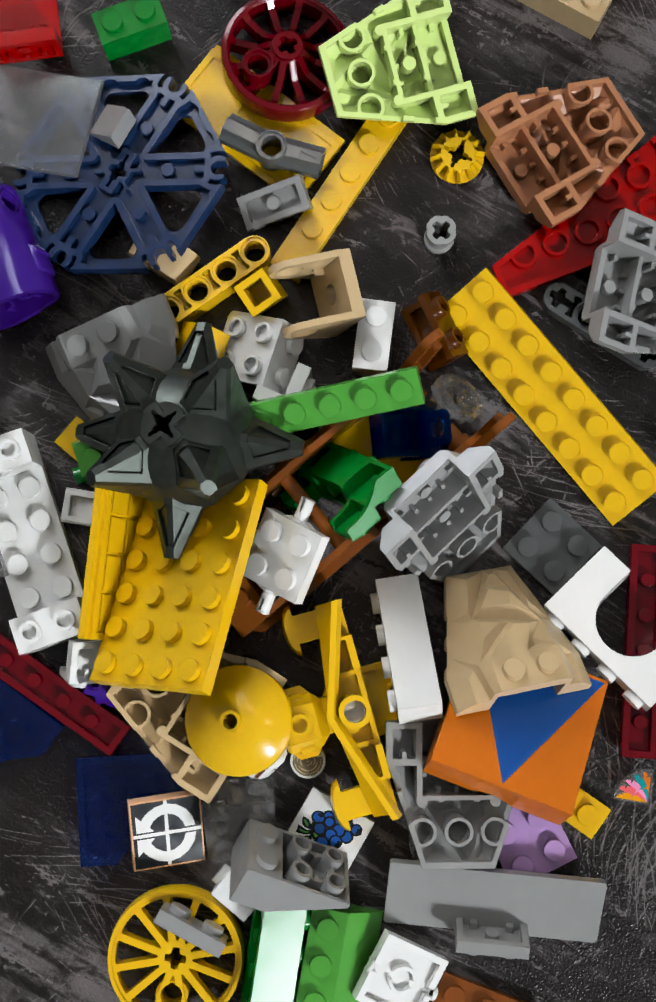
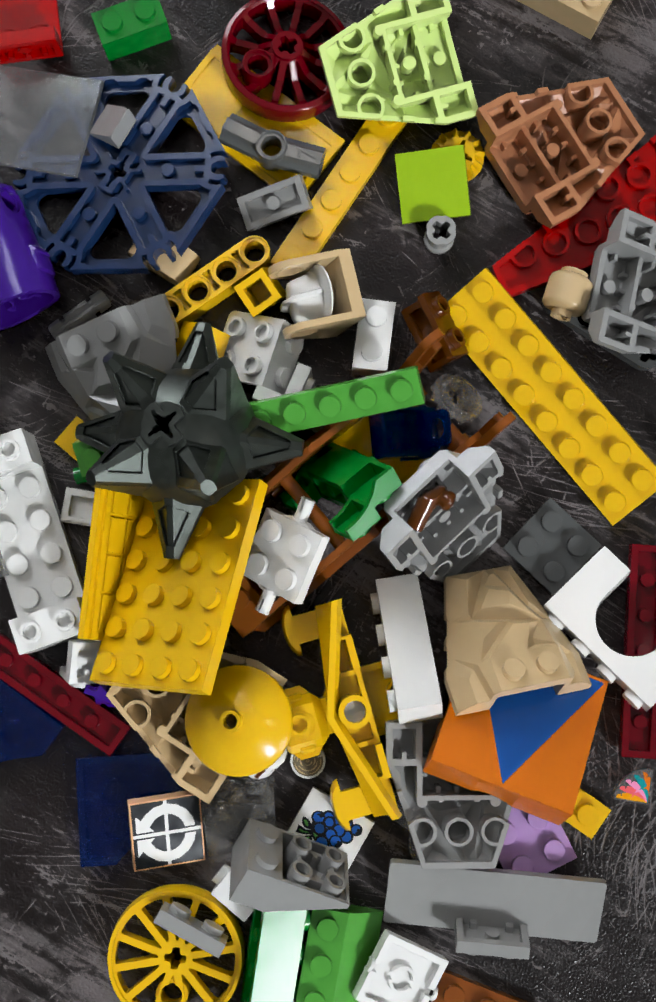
(80, 314): none -> light grey axle
(309, 296): none -> white piece
(427, 503): none -> reddish brown arm
(433, 184): none -> lime tile
(567, 293): none -> tan head

